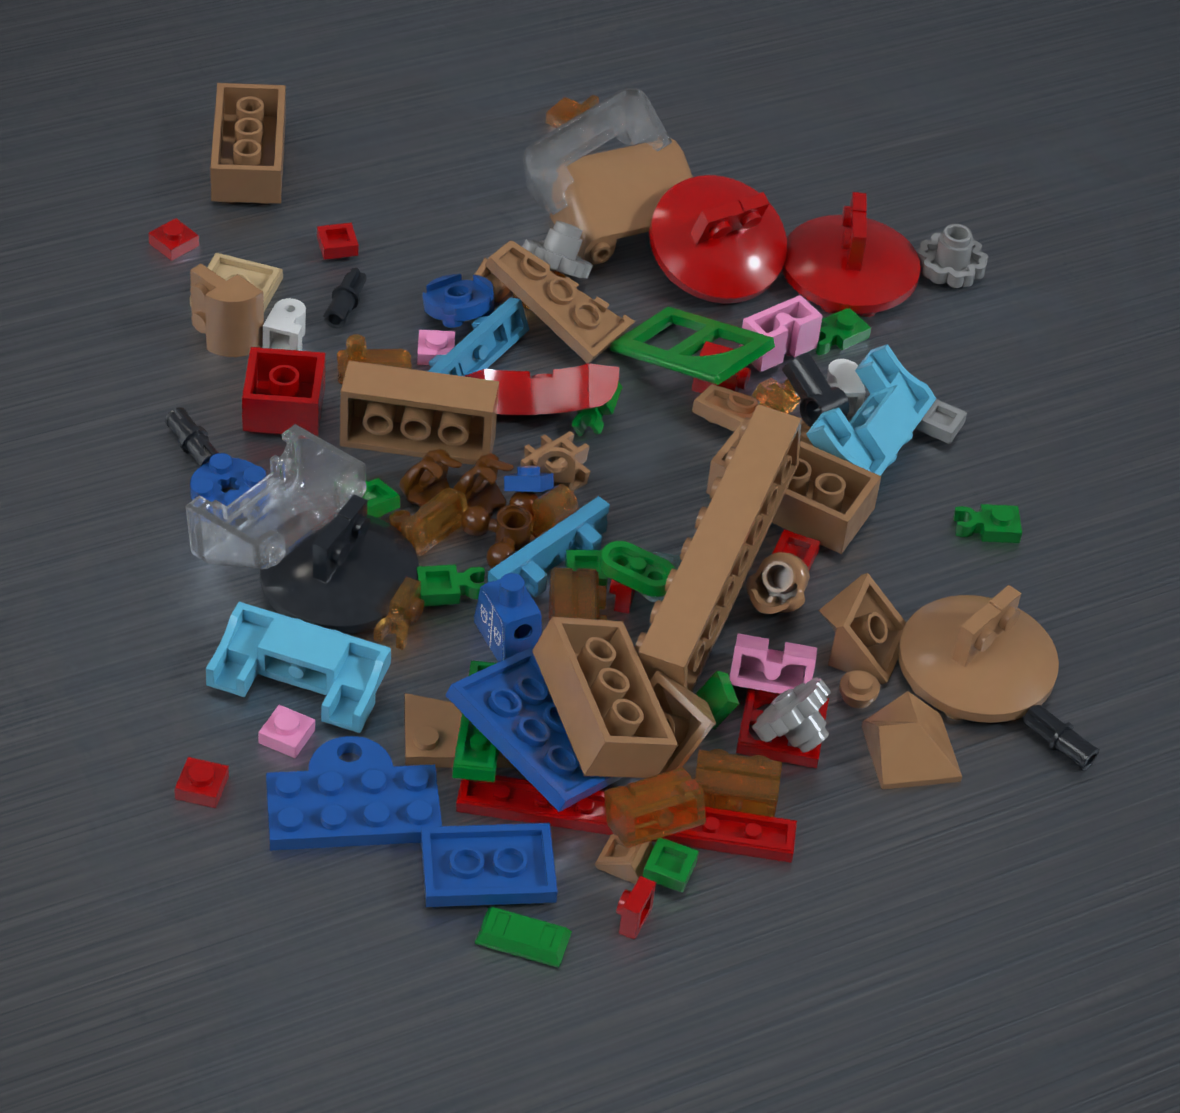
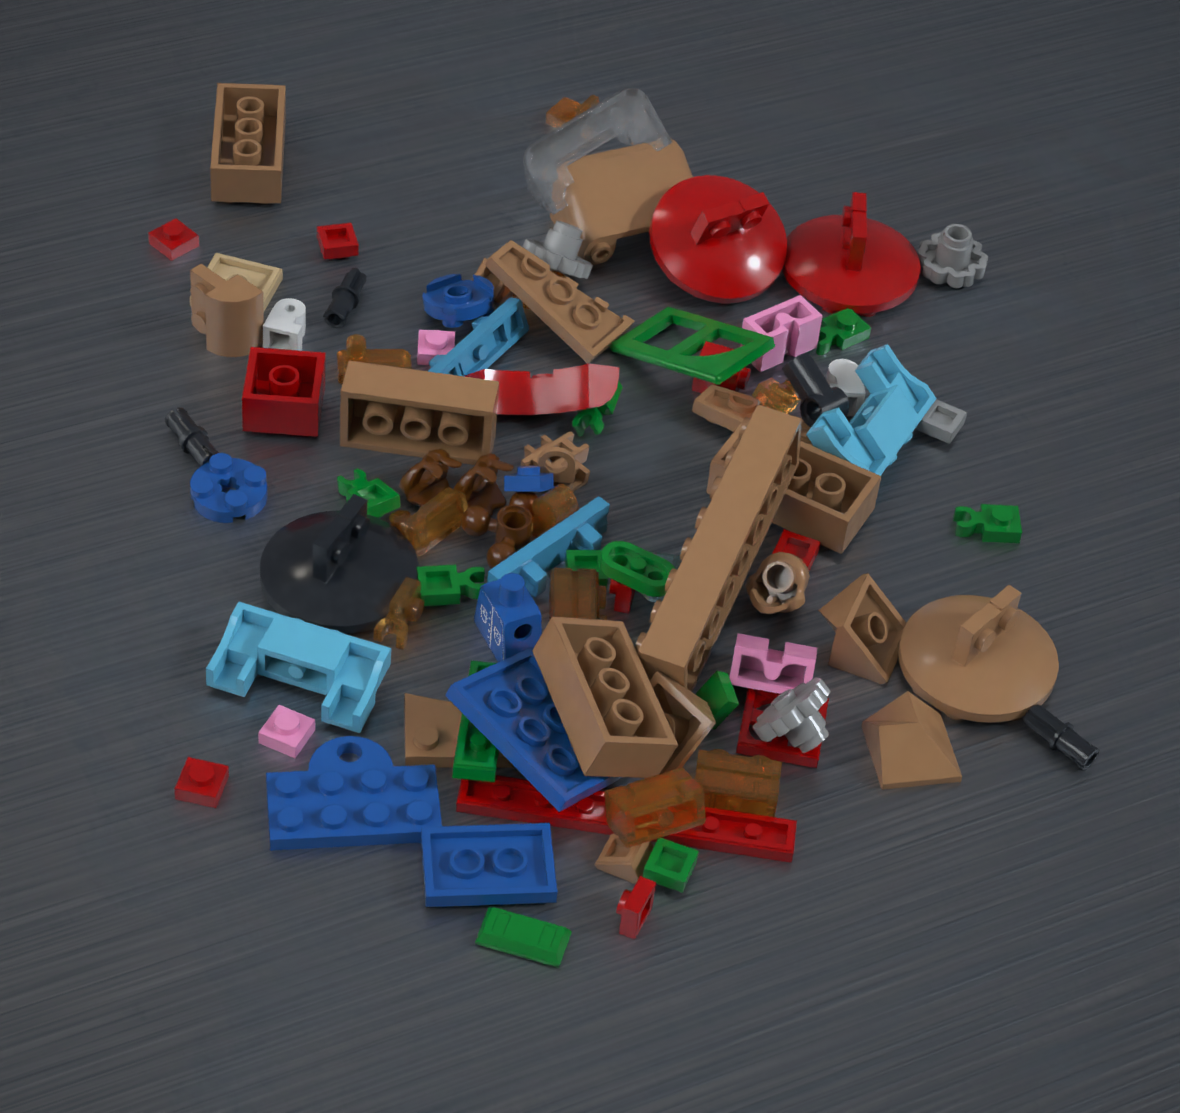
(281, 510): clear windscreen -> none
(859, 688): medium nougat plate -> none

